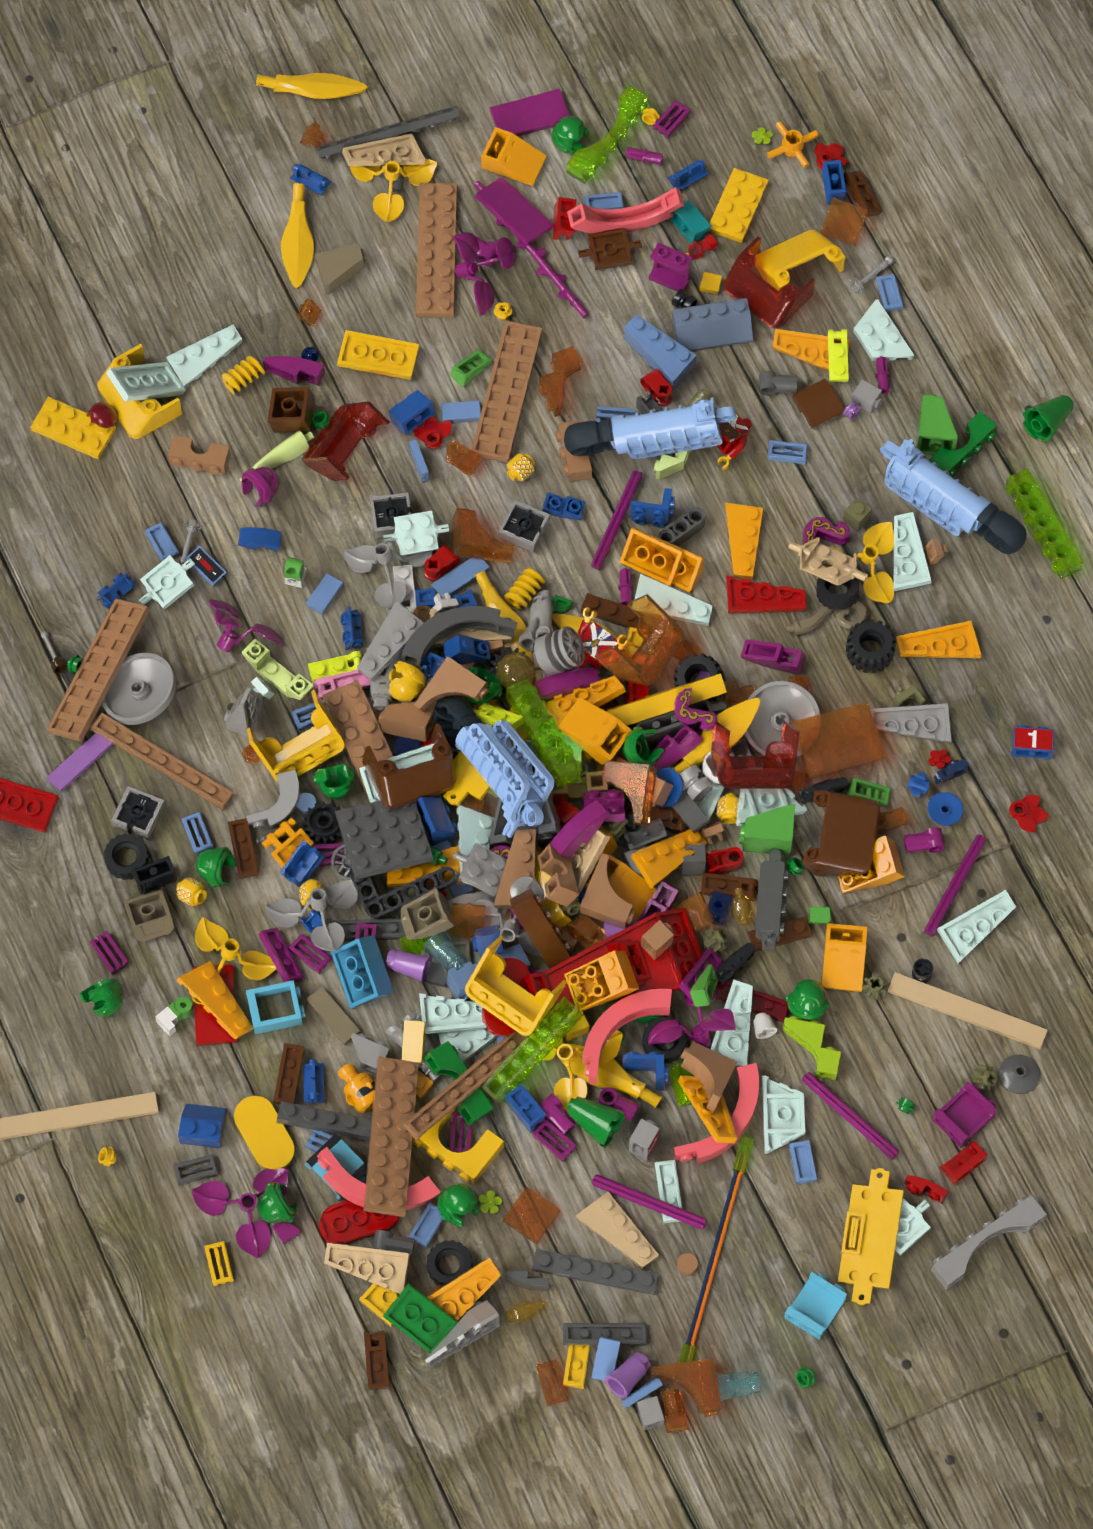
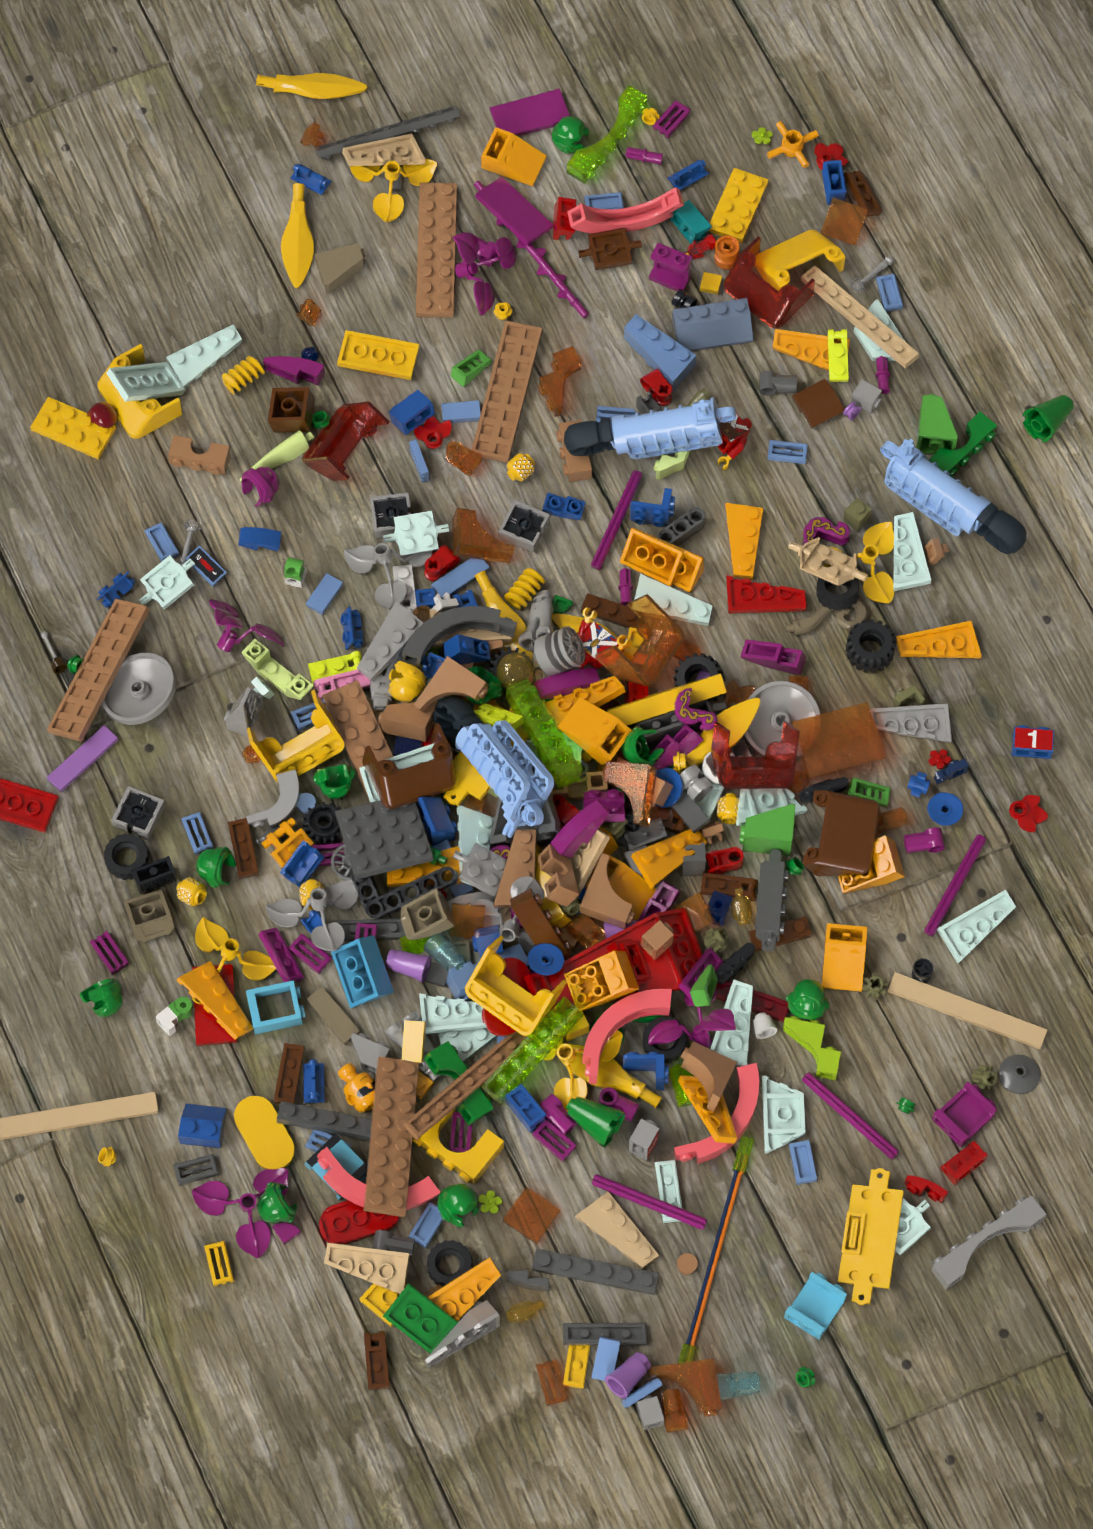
(162, 761): medium nougat tile -> none
(548, 953): none -> blue piece
(679, 761): none -> yellow plate
(726, 252): none -> orange wheel
(819, 915): bright green slope -> none
(861, 317): none -> tan plate
(1024, 482): clear neon green brick -> none

